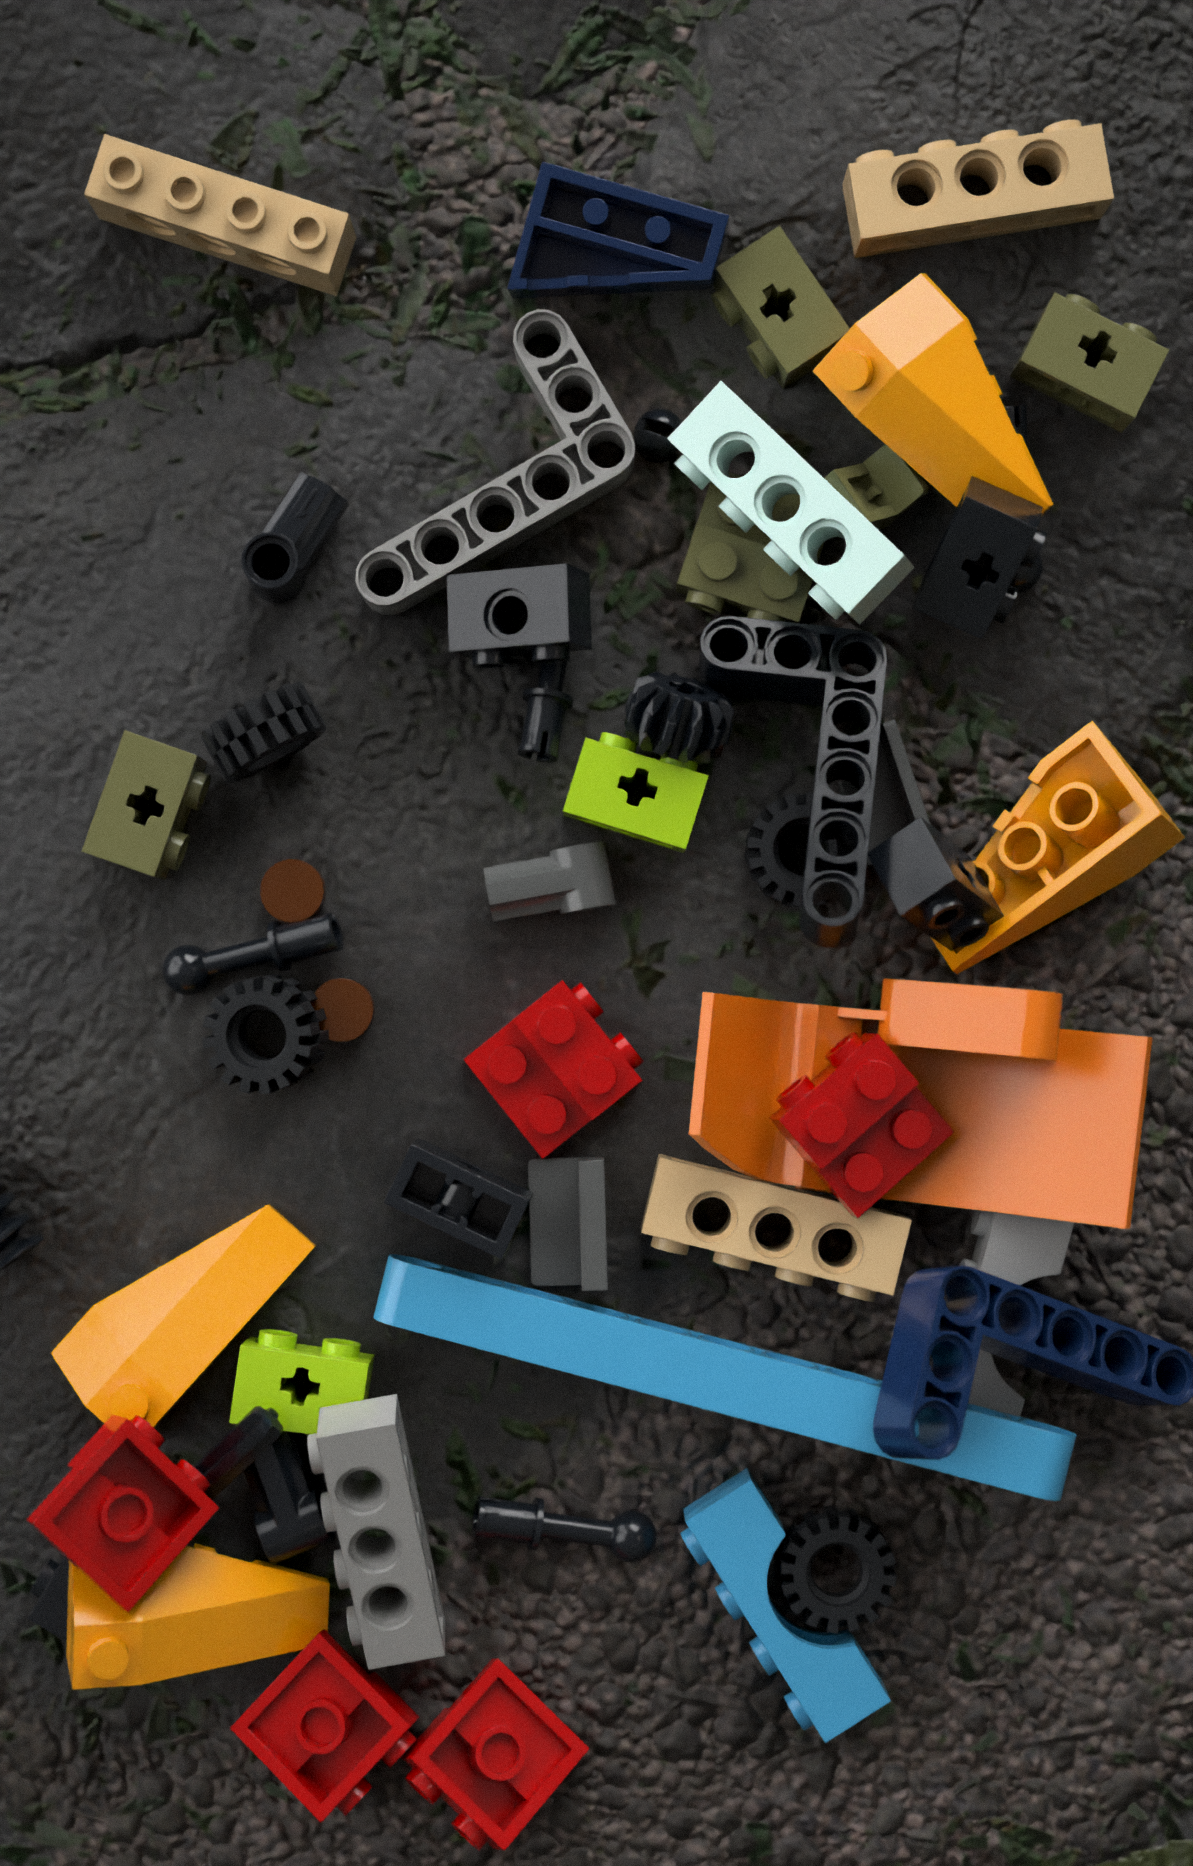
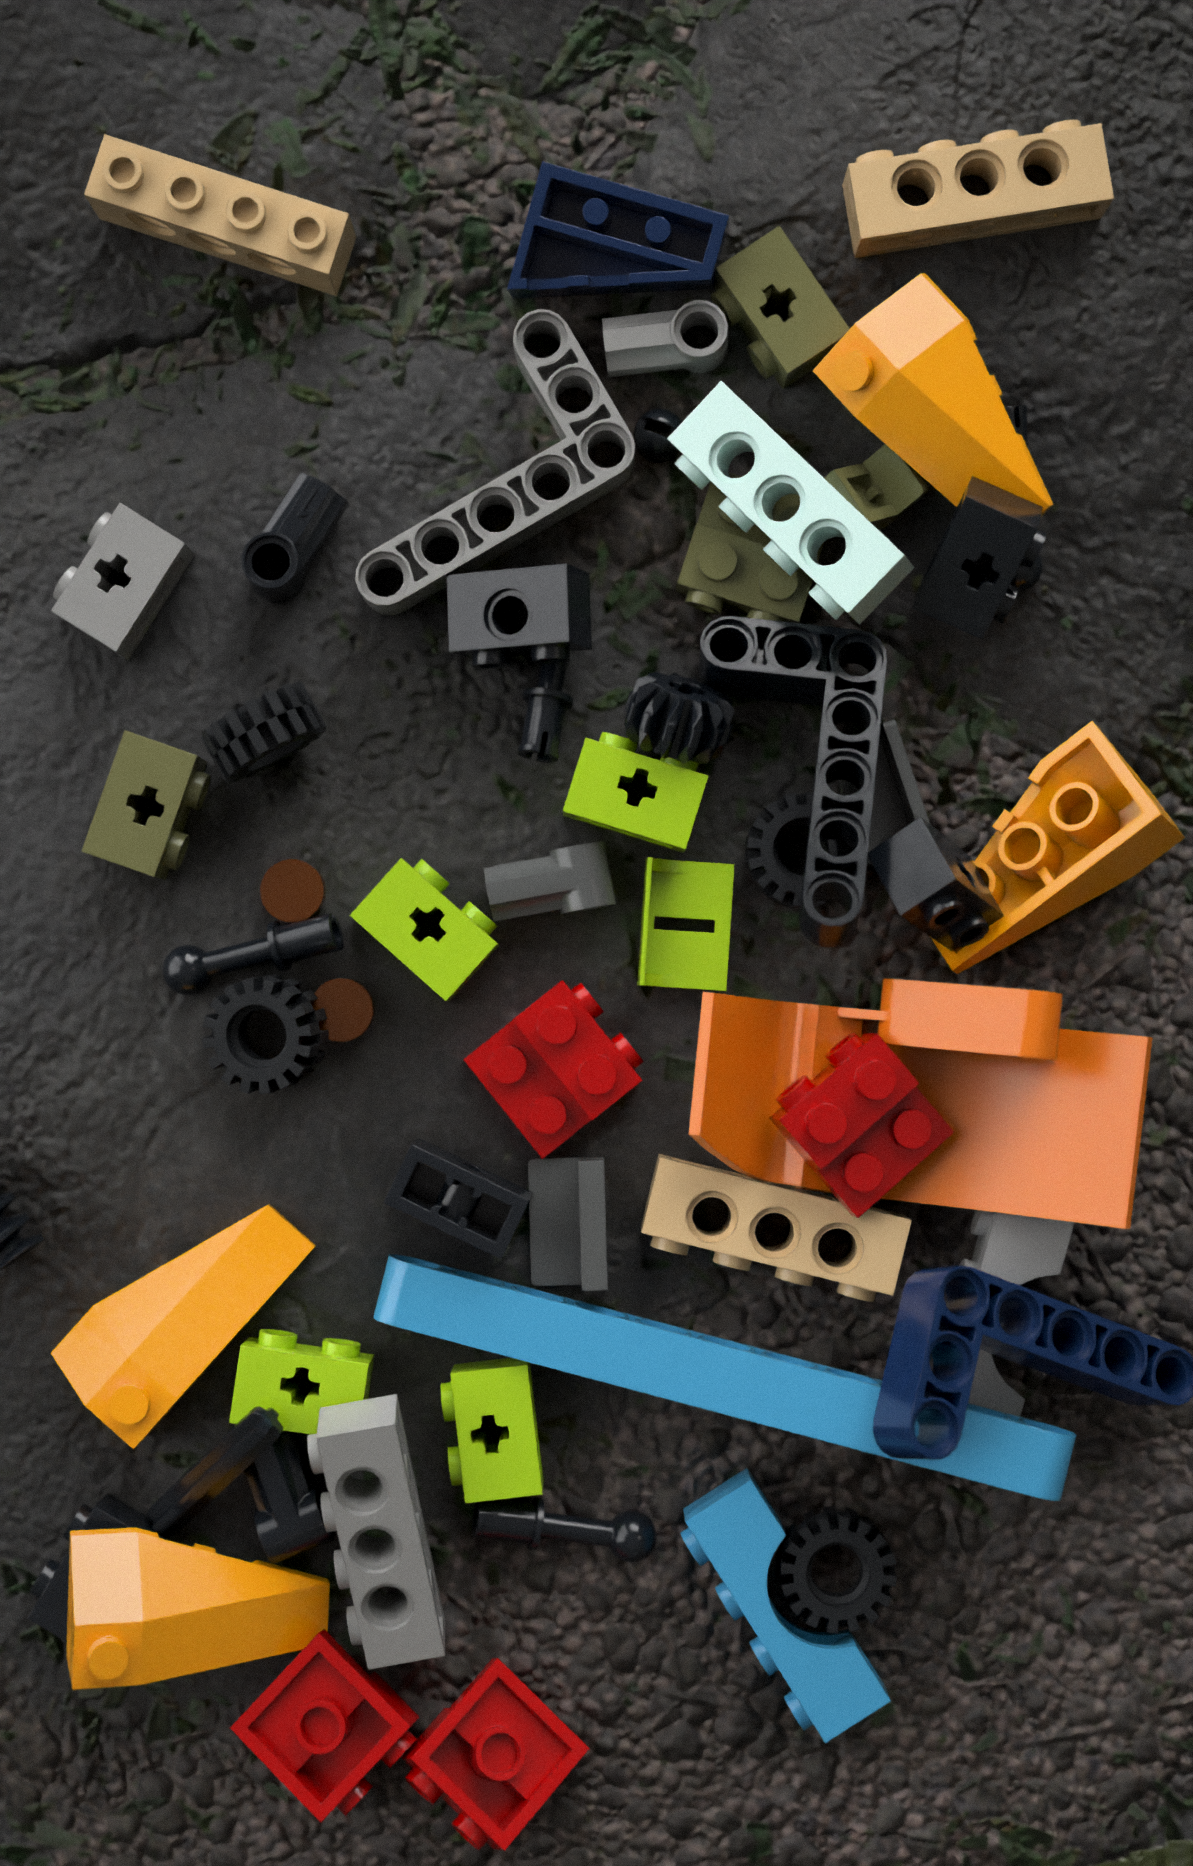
(113, 613): none -> light grey brick
(124, 1509): red plate -> none
(390, 915): none -> lime brick
(501, 1468): none -> lime brick
(656, 344): none -> light grey piece
(686, 892): none -> lime piece
(1056, 357): olive brick -> none

